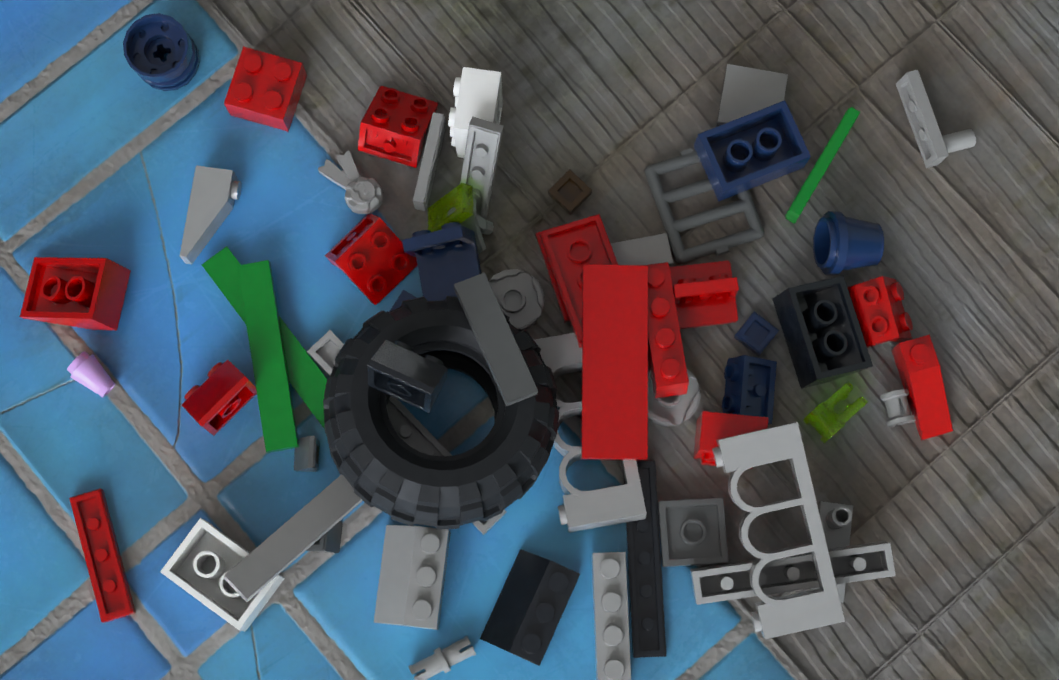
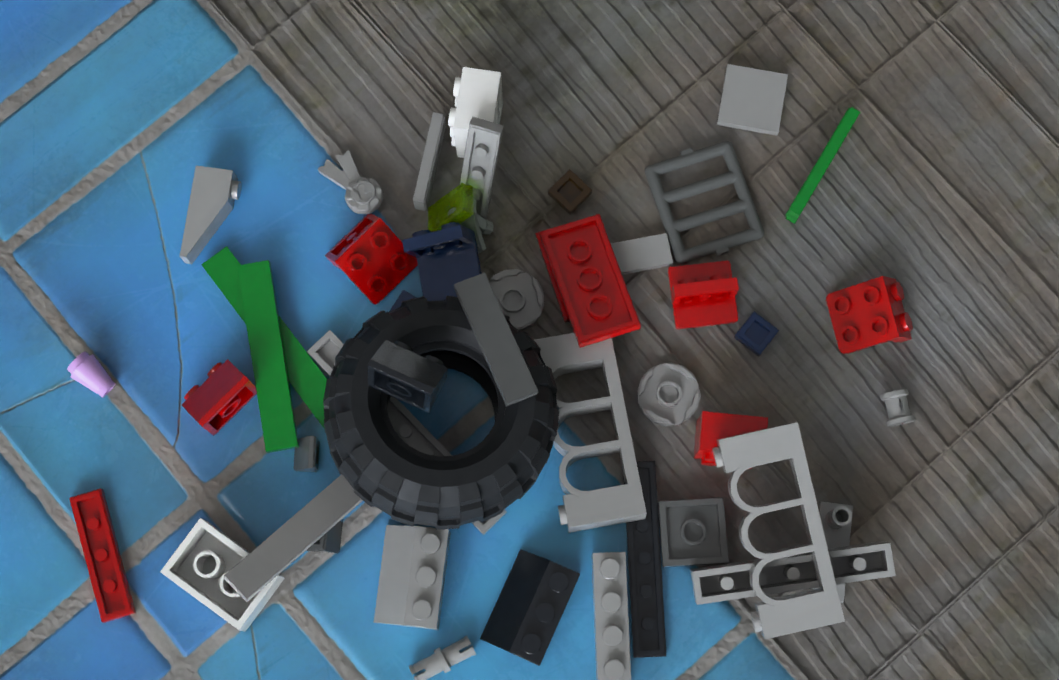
(76, 292): red slope -> none
(149, 41): dark blue wheel -> none
(265, 89): red brick -> none
(396, 126): red bracket -> none
(614, 362): red tile -> none
(664, 336): red brick -> none
(749, 386): dark blue bracket -> none
(751, 150): dark blue brick -> none
(822, 331): black slope -> none
(828, 422): clear neon green piece -> none
(846, 243): dark blue piece -> none
(923, 379): red slope -> none
(931, 143): light grey piece -> none

